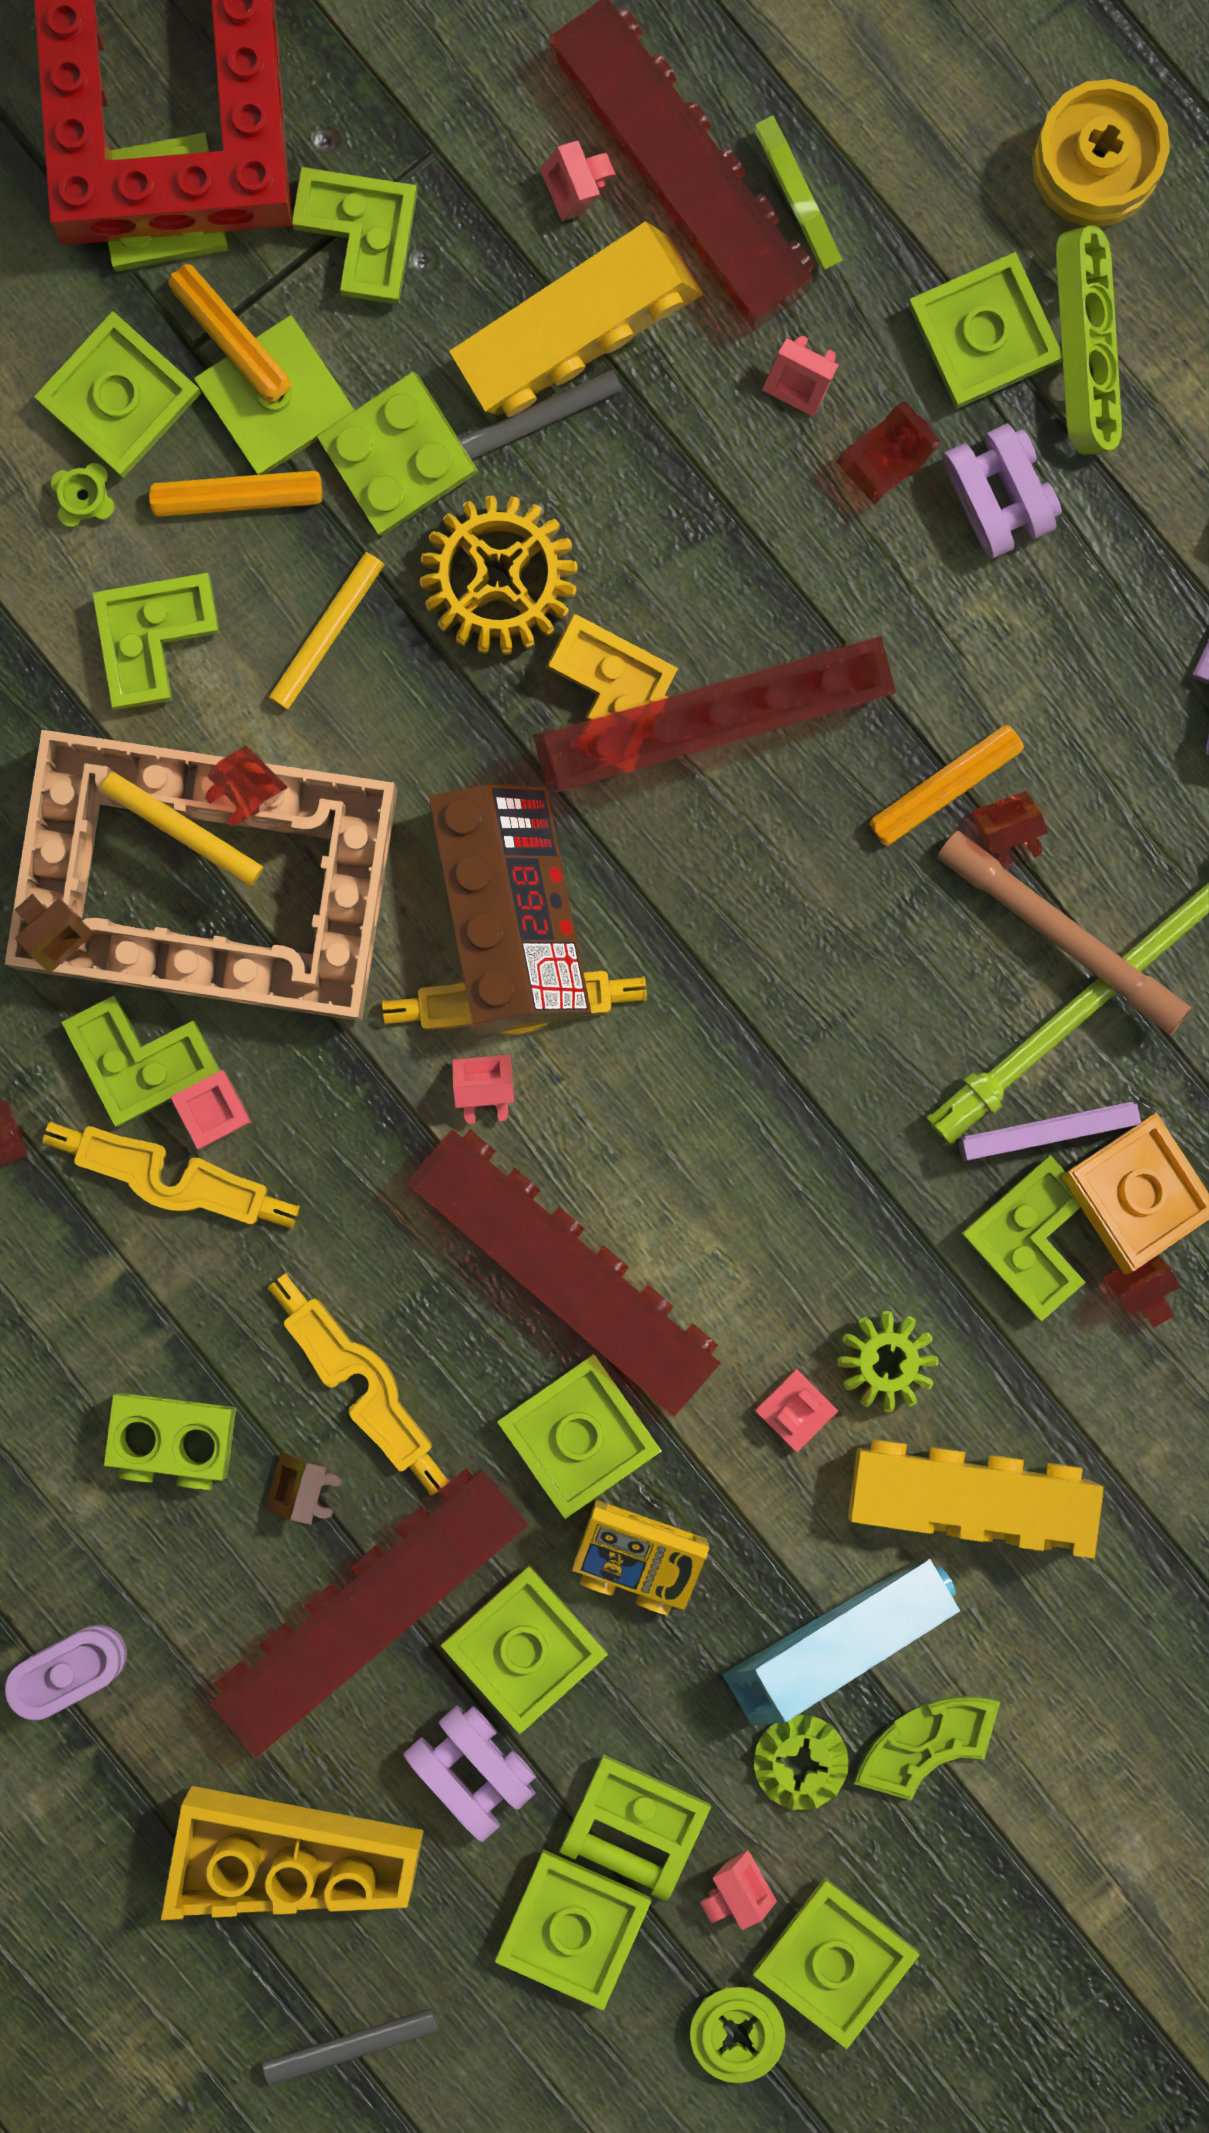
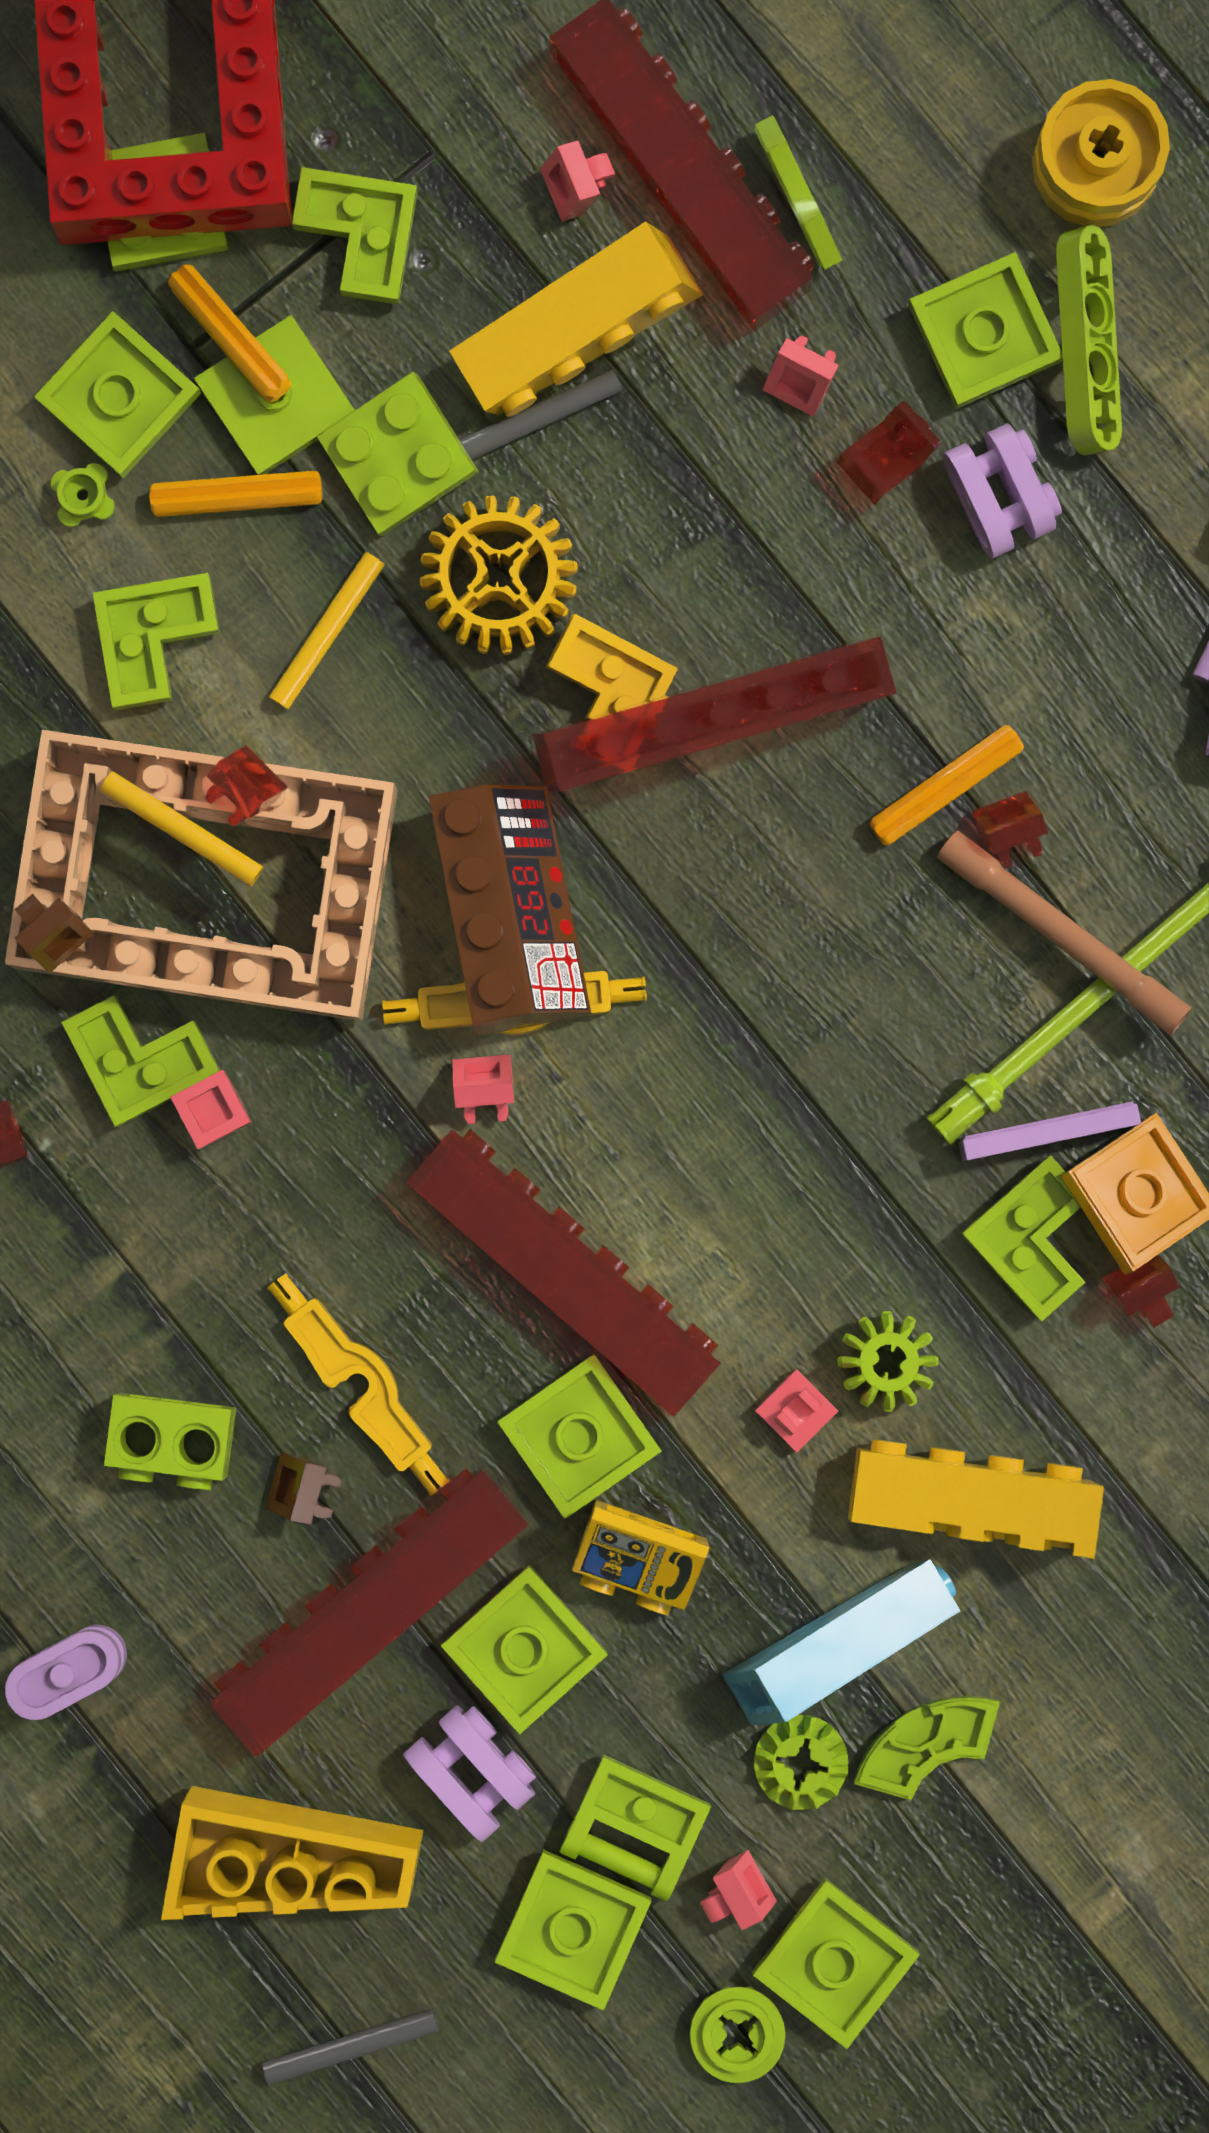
(141, 1166): yellow piece -> none

